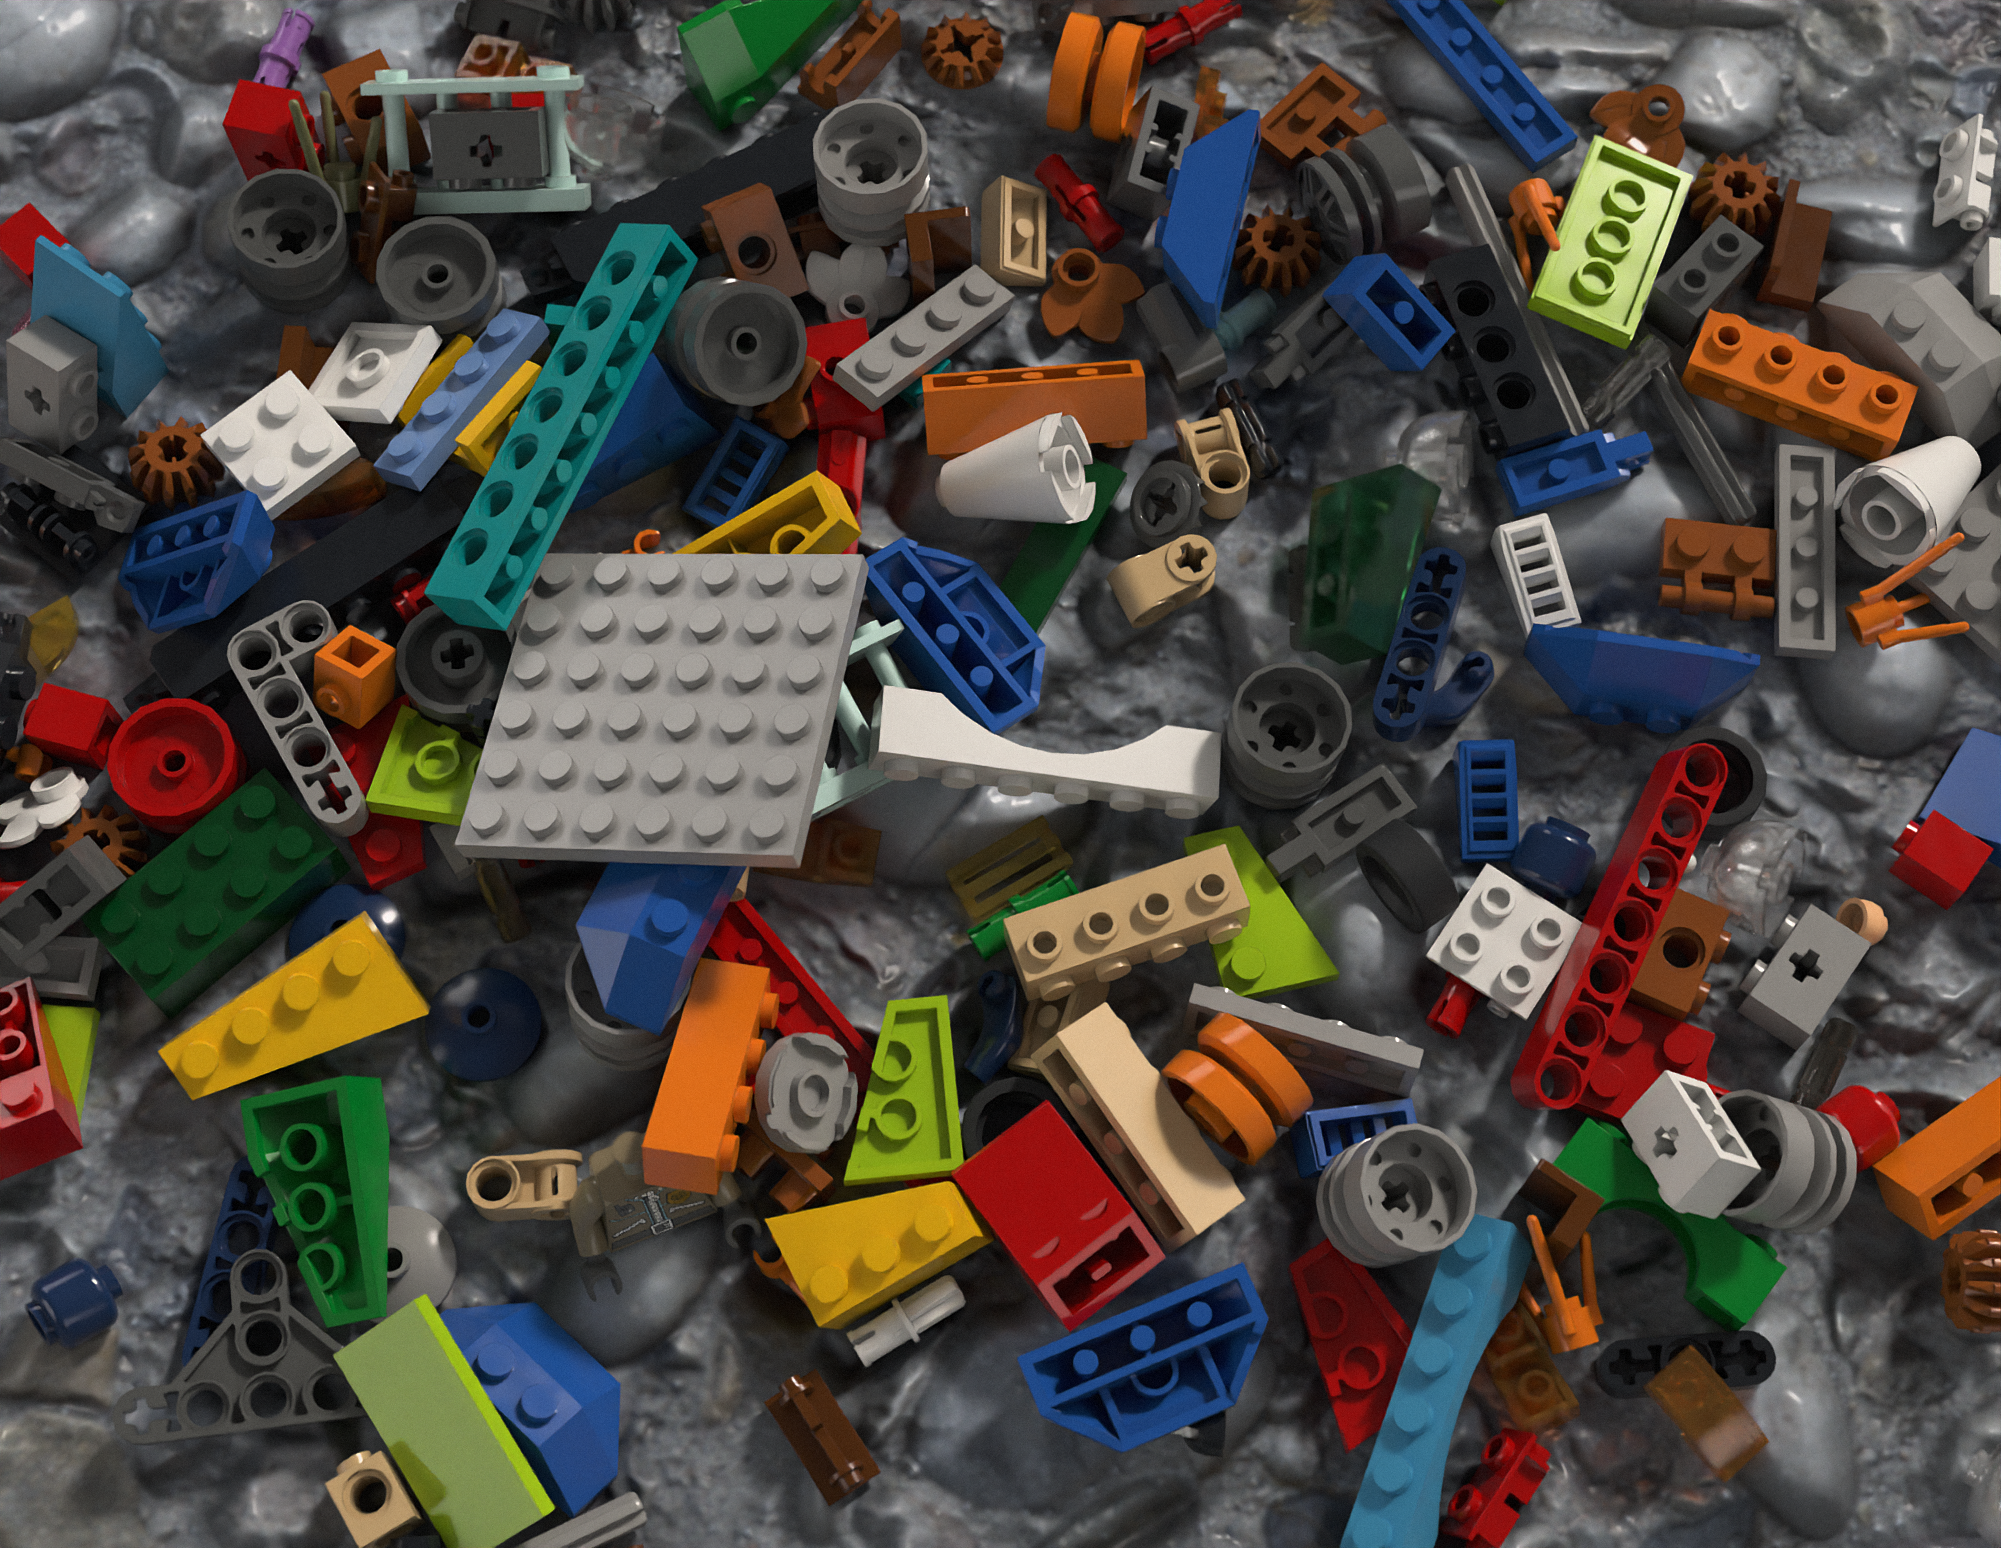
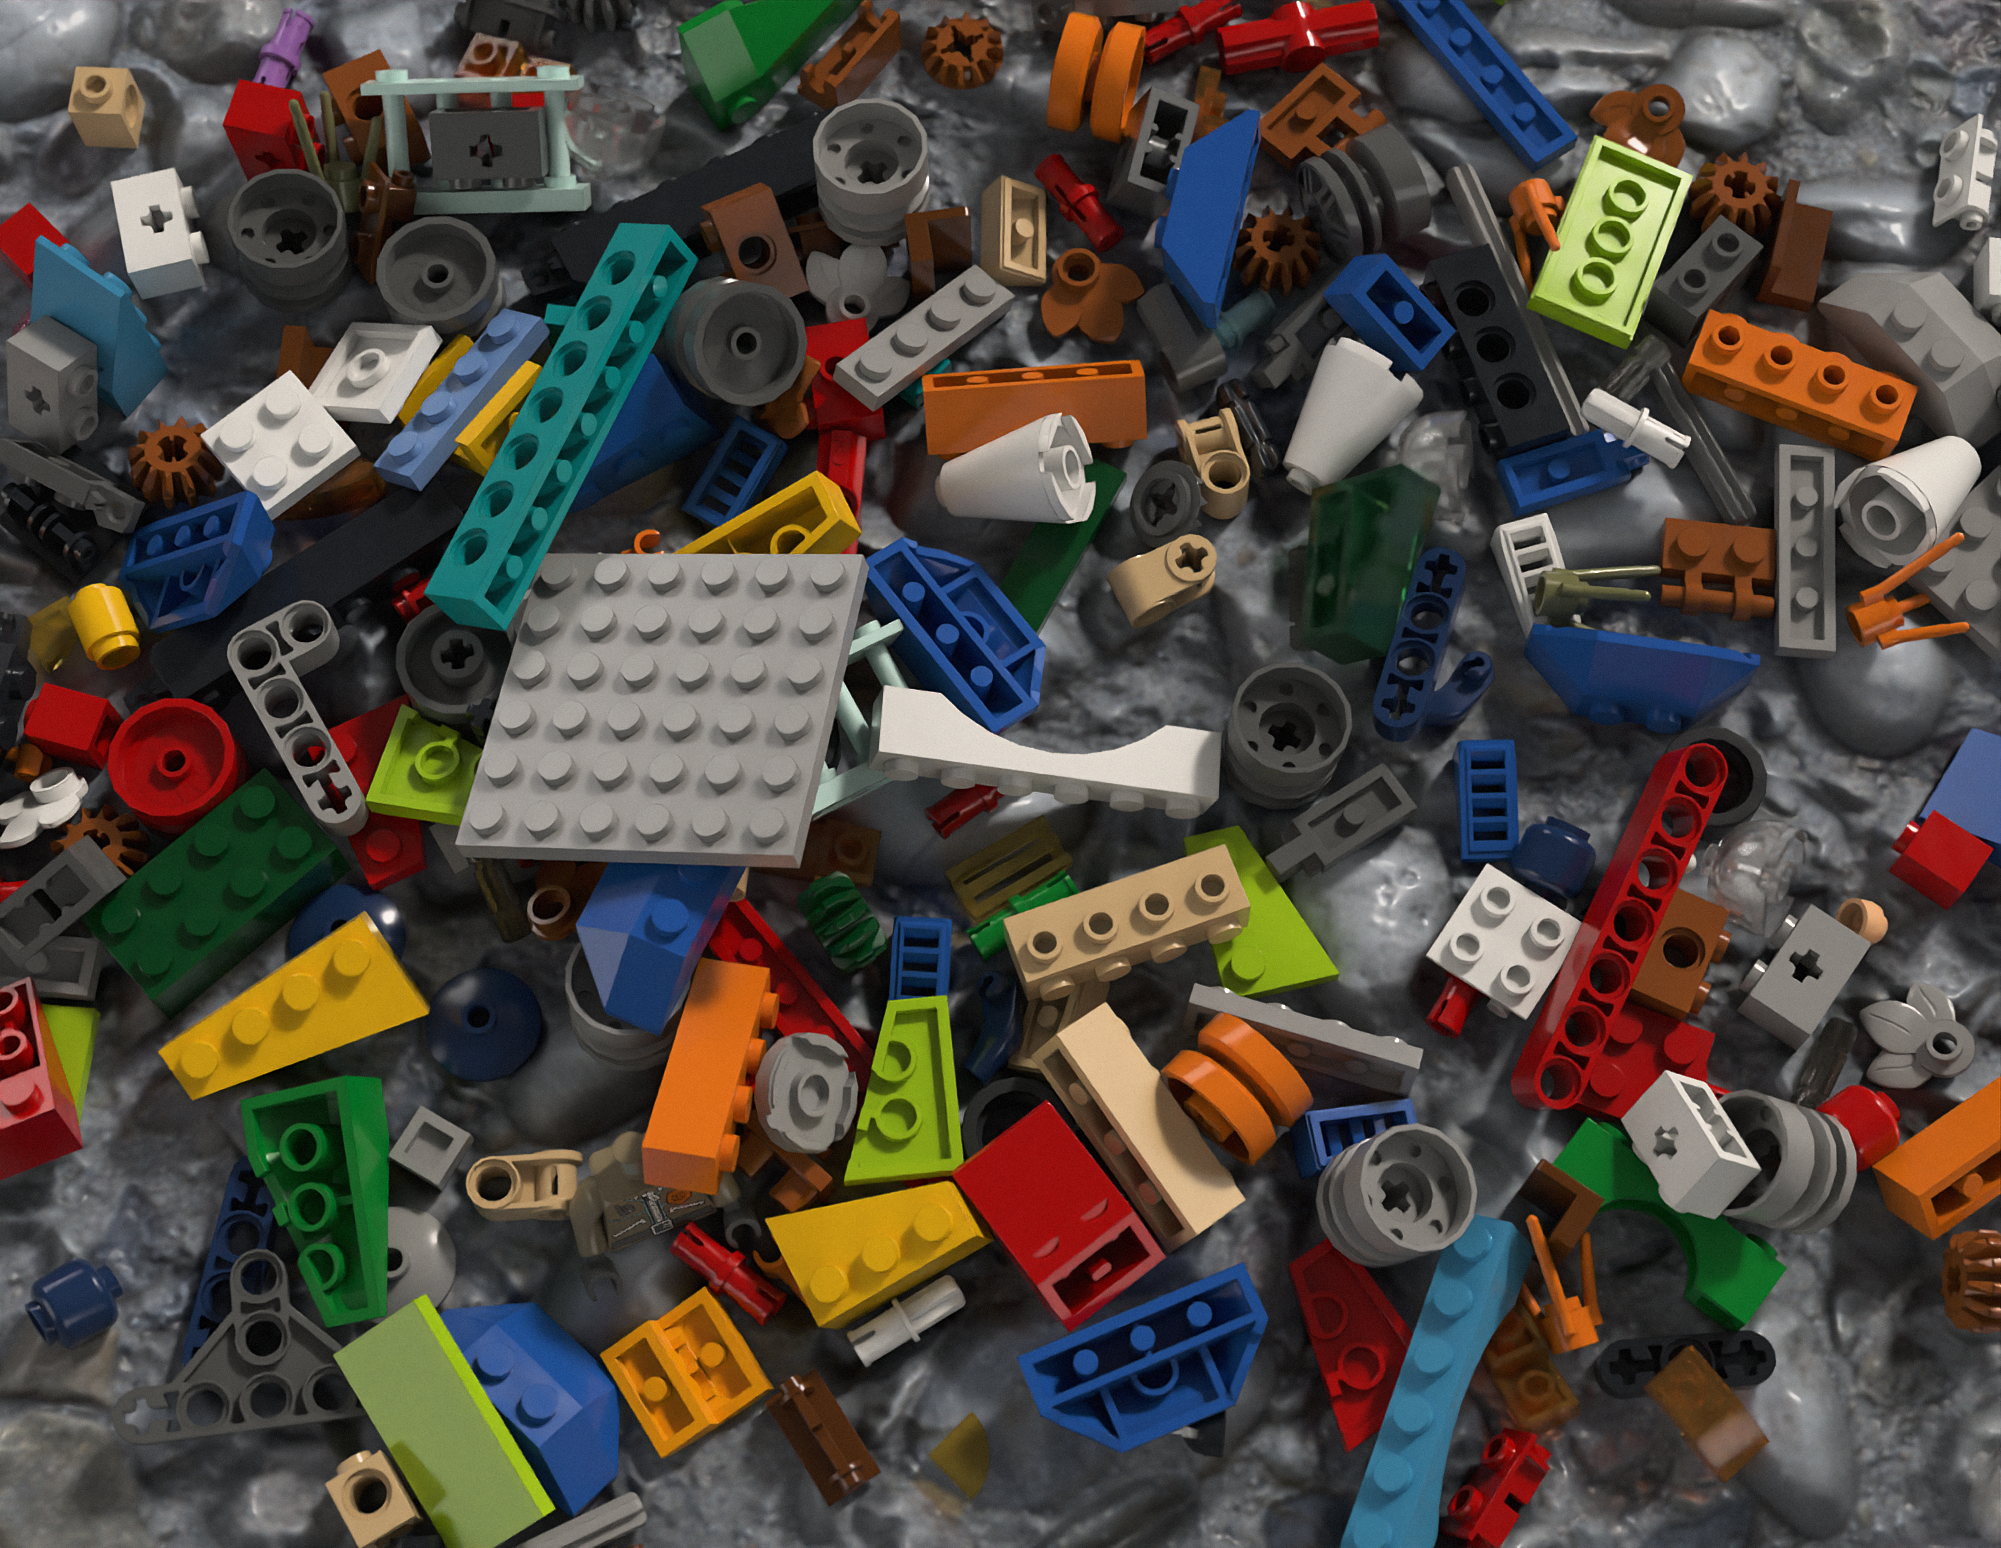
(105, 626): none -> yellow brick
(106, 107): none -> tan brick
(159, 233): none -> white brick
(354, 676): orange brick -> none
(431, 1147): none -> light grey plate
(563, 891): none -> dark orange plate
(686, 1372): none -> light orange slope
(727, 1273): none -> red pin
(842, 922): none -> dark green gear
(920, 930): none -> blue slope
(961, 807): none -> red pin
(964, 1456): none -> clear yellow tile
(1297, 37): none -> red piece
(1346, 413): none -> white cone
(1407, 876): black tyre -> none
(1566, 592): none -> olive plant
(1634, 427): none -> white axle
(1908, 1037): none -> light grey plate

